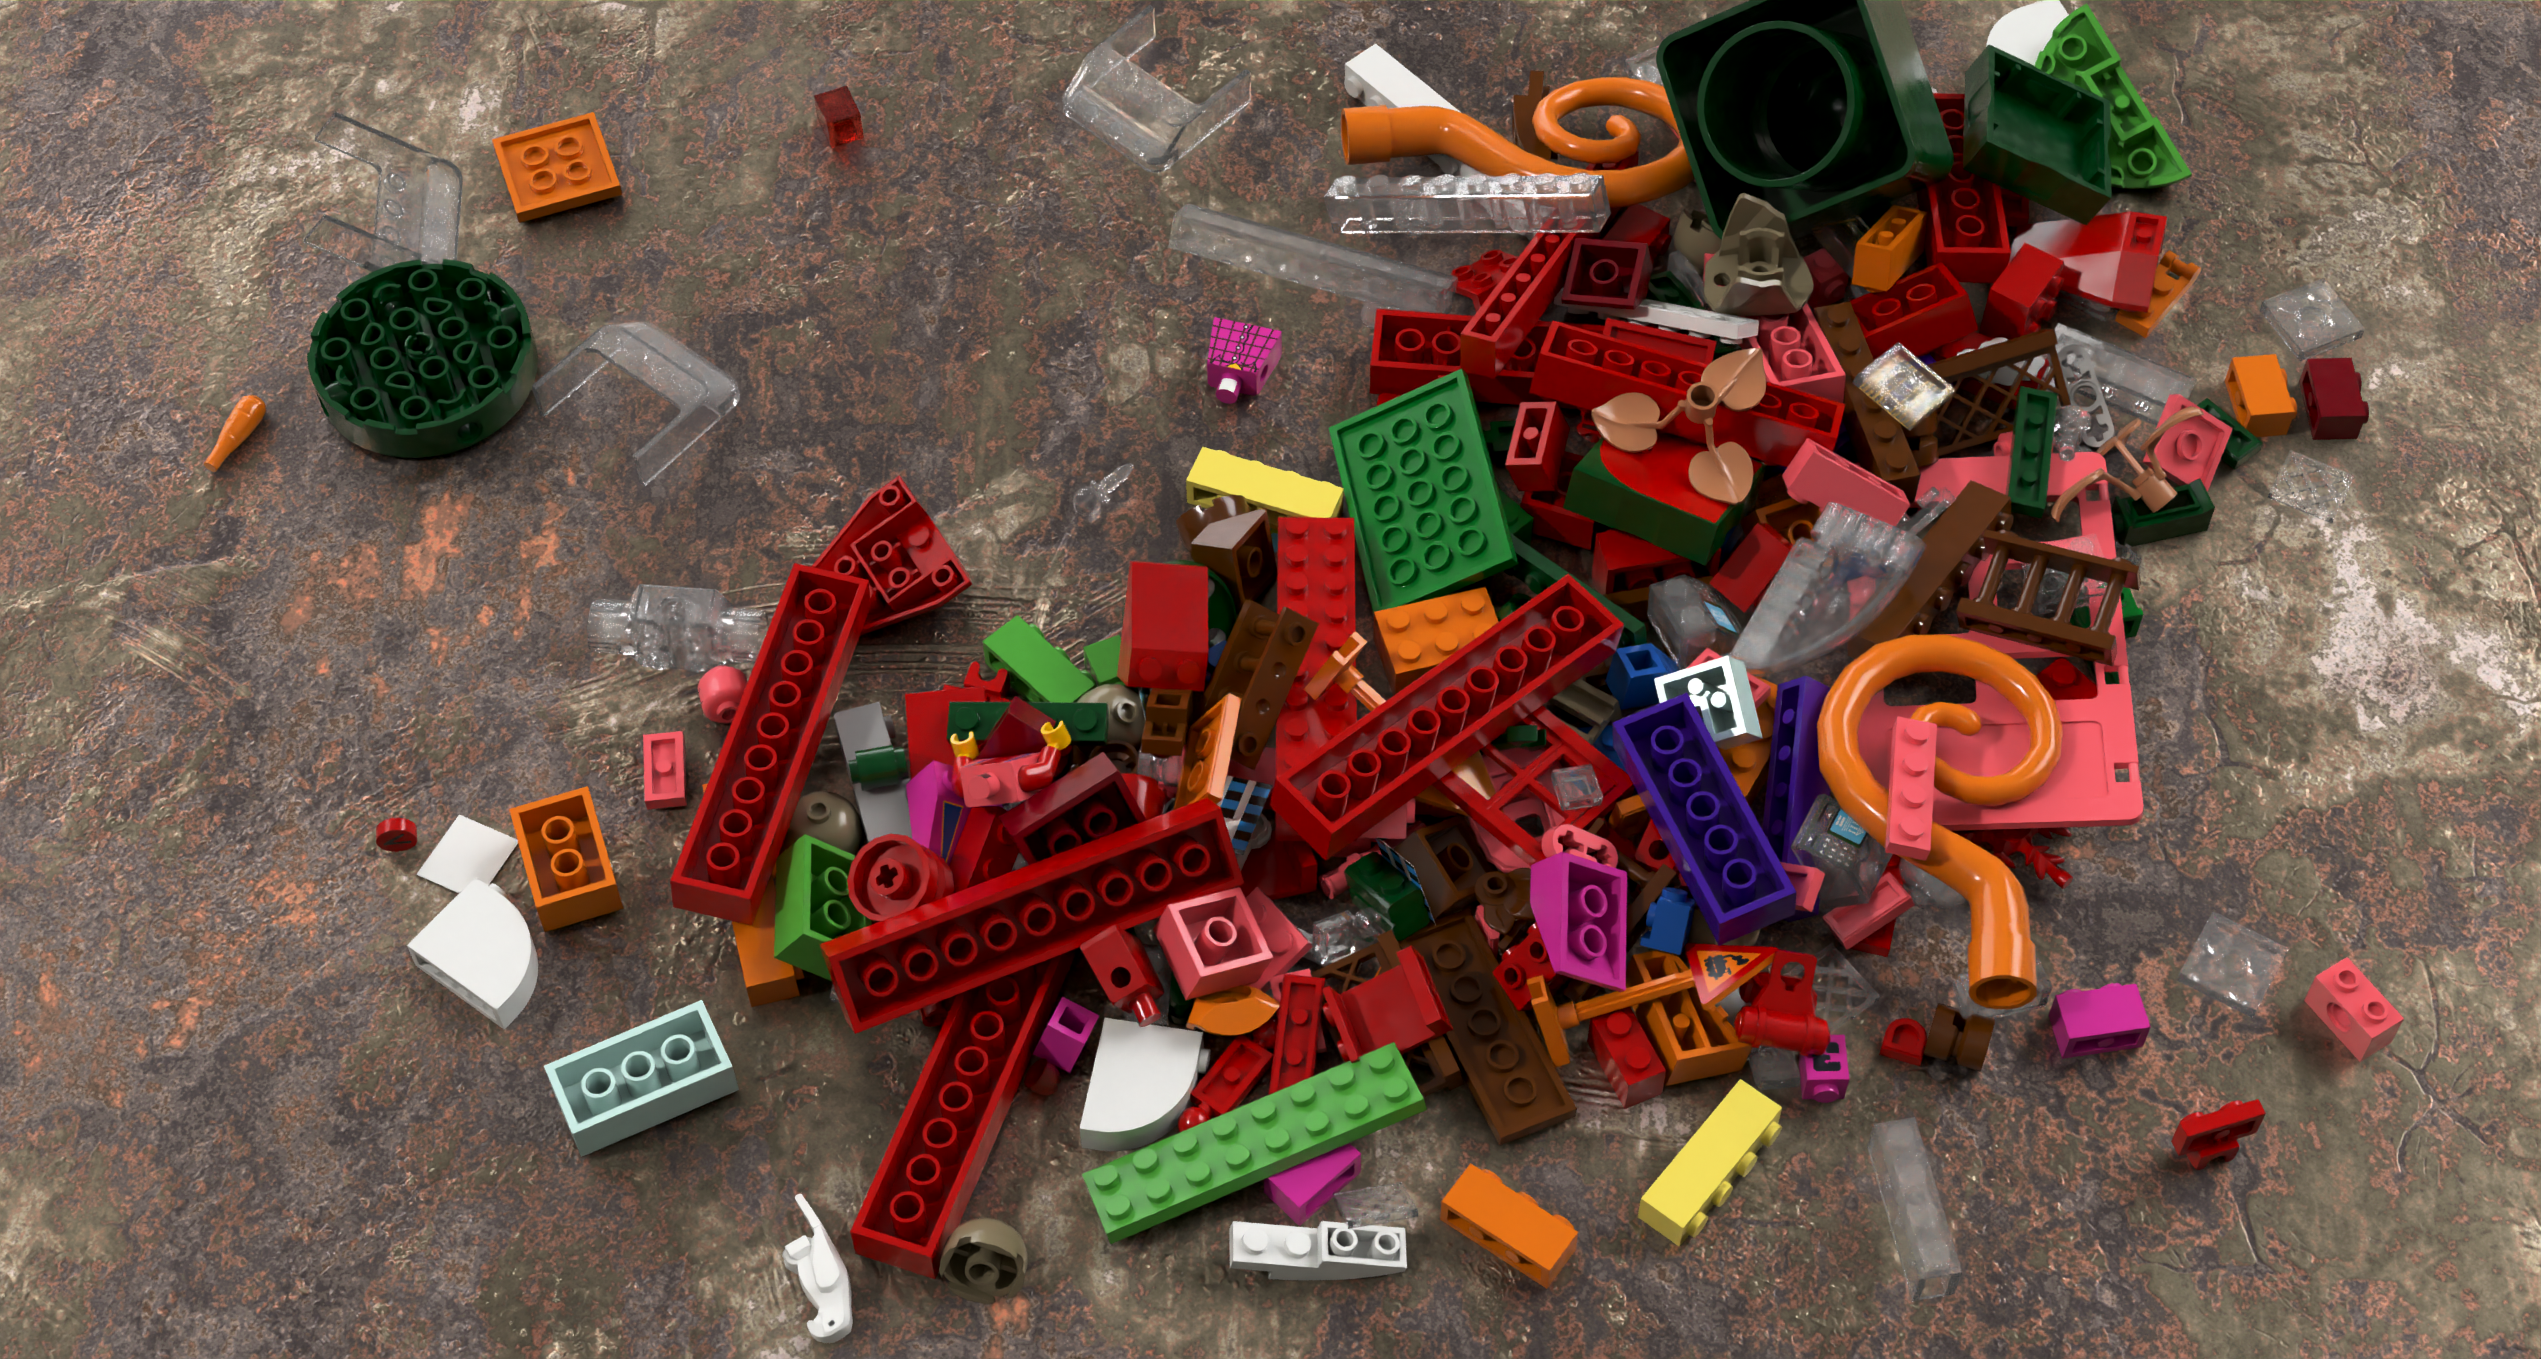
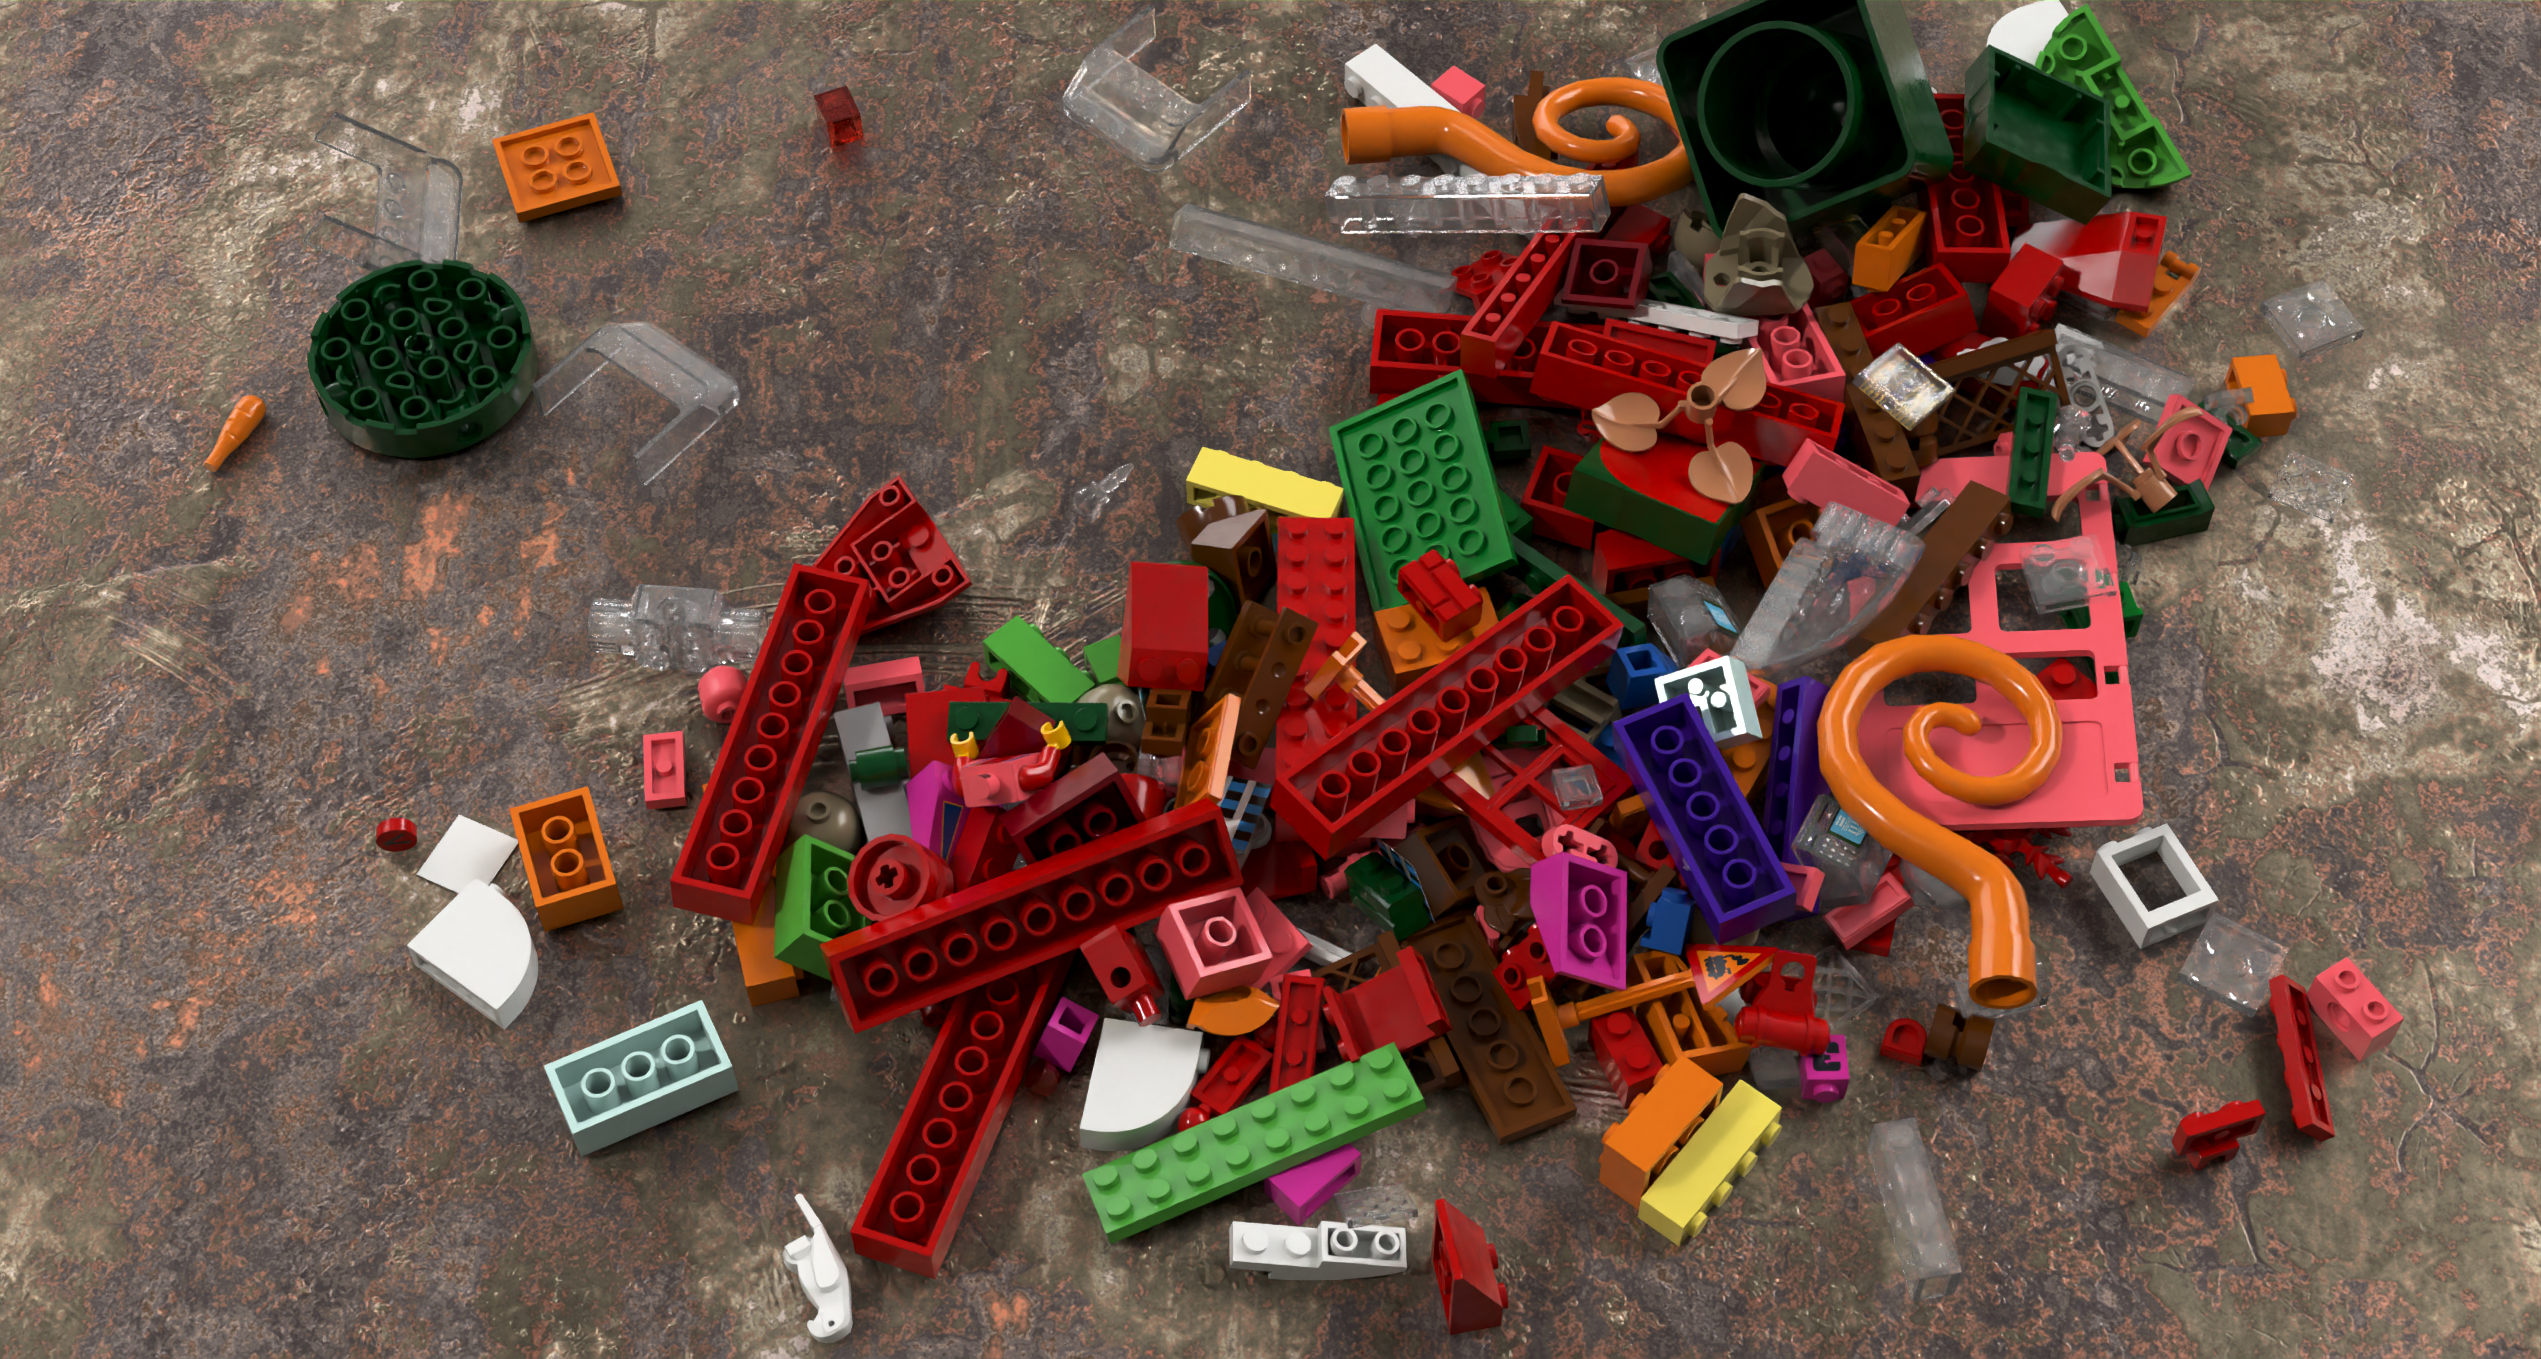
(884, 683): none -> coral brick
(984, 1260): dark tan cylinder -> none
(1241, 358): dark pink torso -> none
(1339, 933): clear plate -> none
(1440, 595): none -> red brick
(1461, 91): none -> coral brick
(1465, 1271): none -> red slope
(1509, 1225): orange brick -> none
(1537, 446): red brick -> none
(1657, 1128): none -> orange brick
(1752, 567): red brick -> none
(1911, 788): coral plate -> none
(2056, 632): reddish brown fence -> none
(2099, 1020): dark pink brick -> none
(2166, 920): none -> white window
(2231, 401): none -> clear tile
(2301, 1057): none -> red plate
(2333, 398): dark red brick -> none

